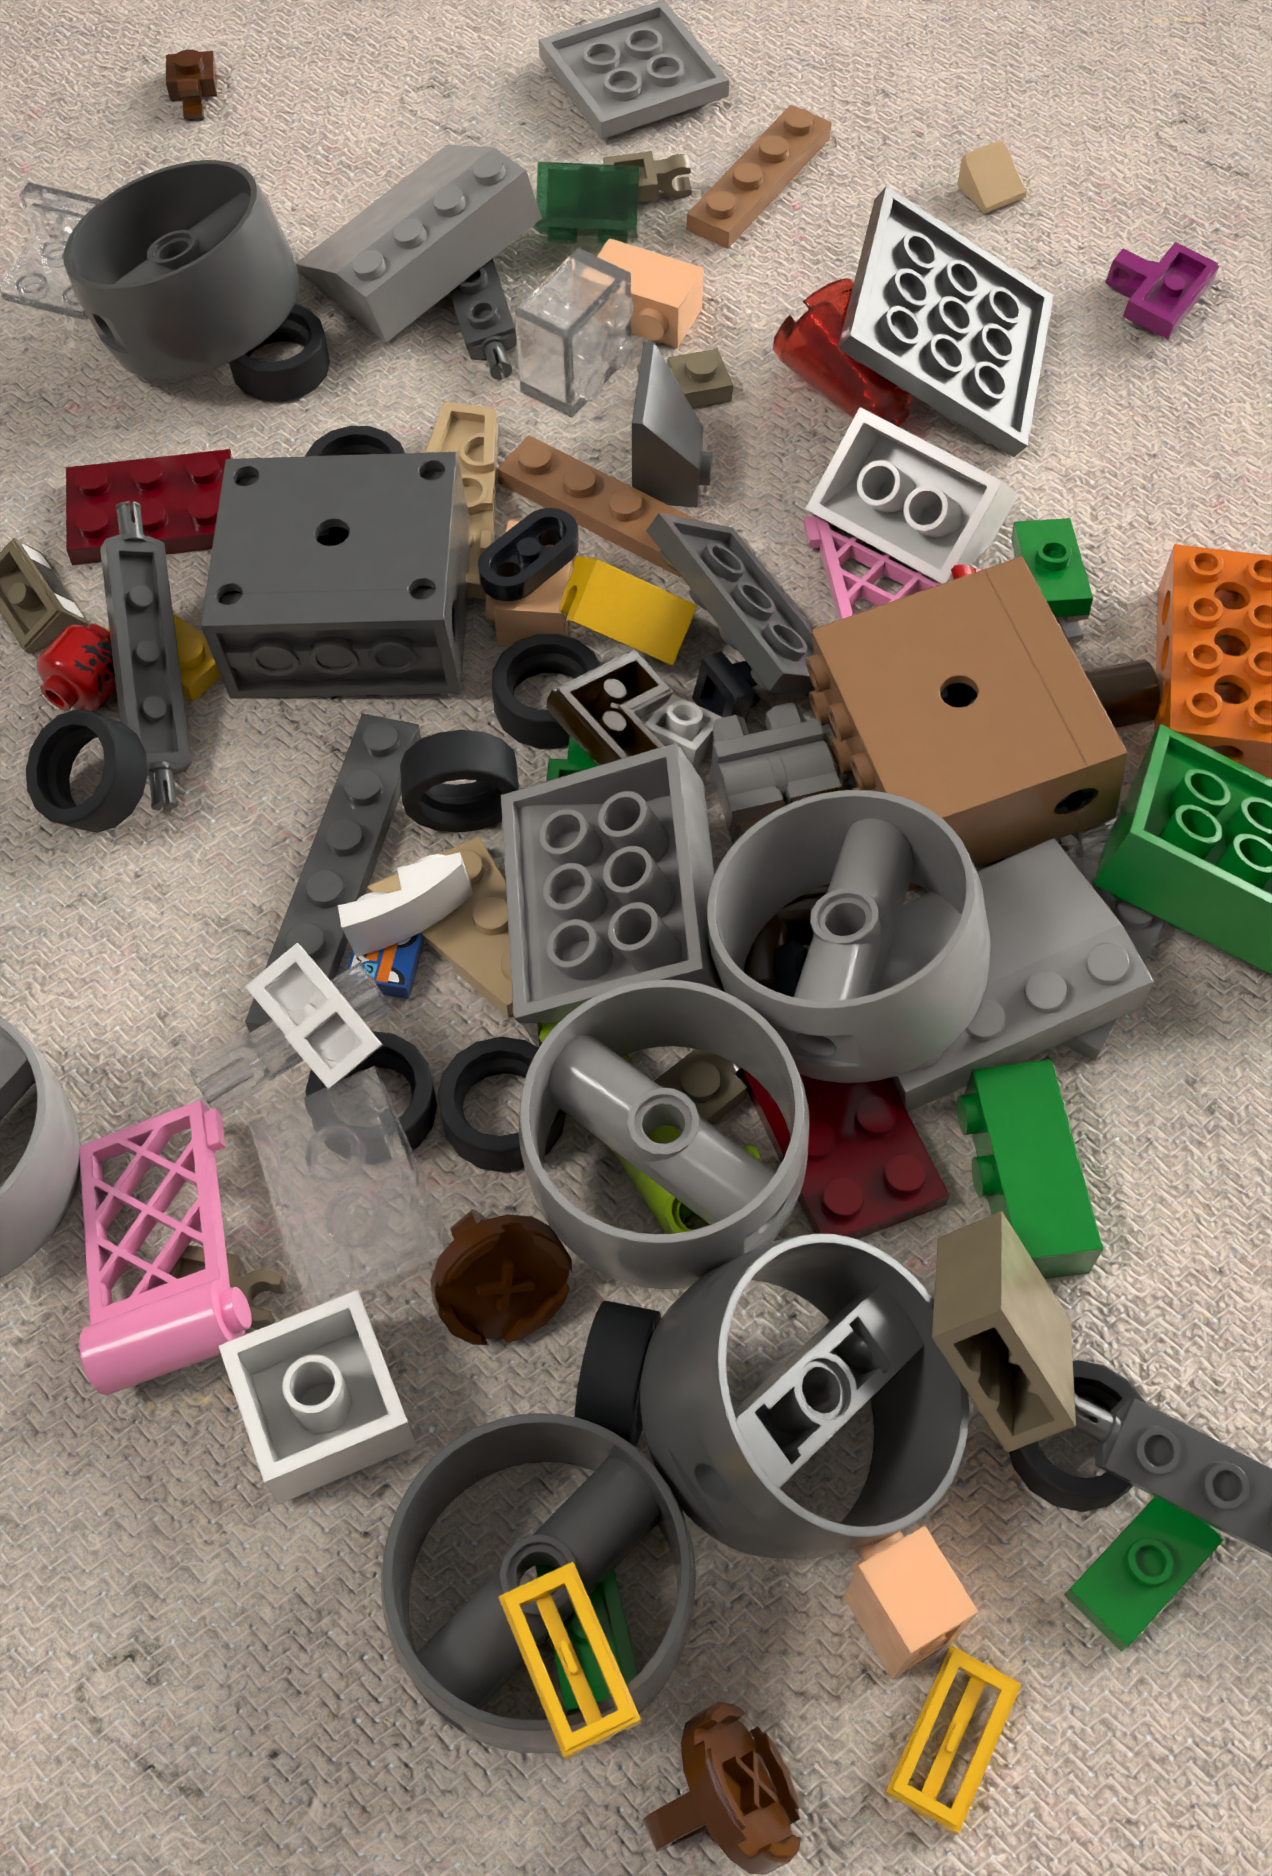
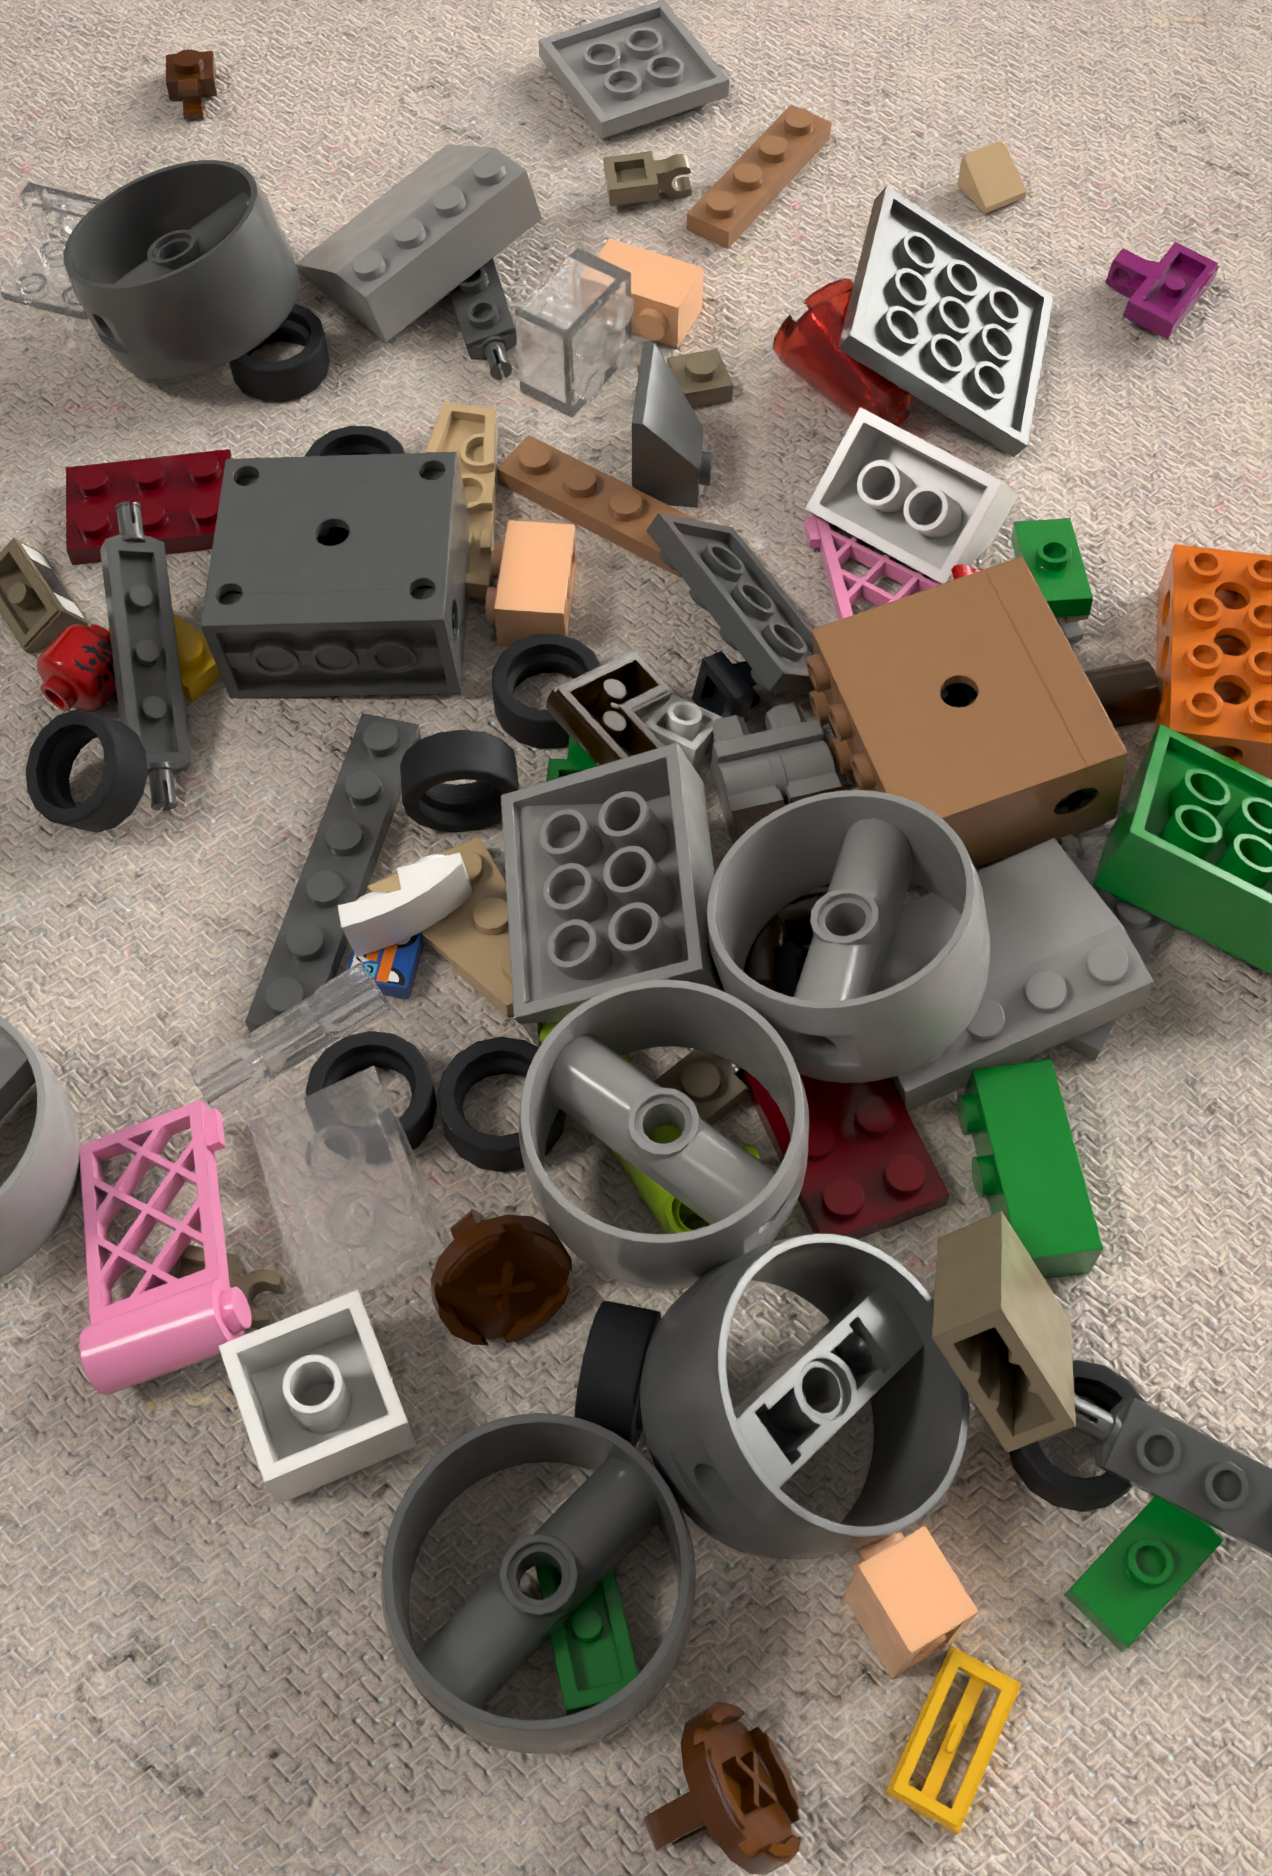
(313, 1016): white slope -> none
(520, 559): black plate -> none
(588, 201): clear green brick -> none
(597, 1728): yellow tile -> none
(626, 609): yellow hinge -> none

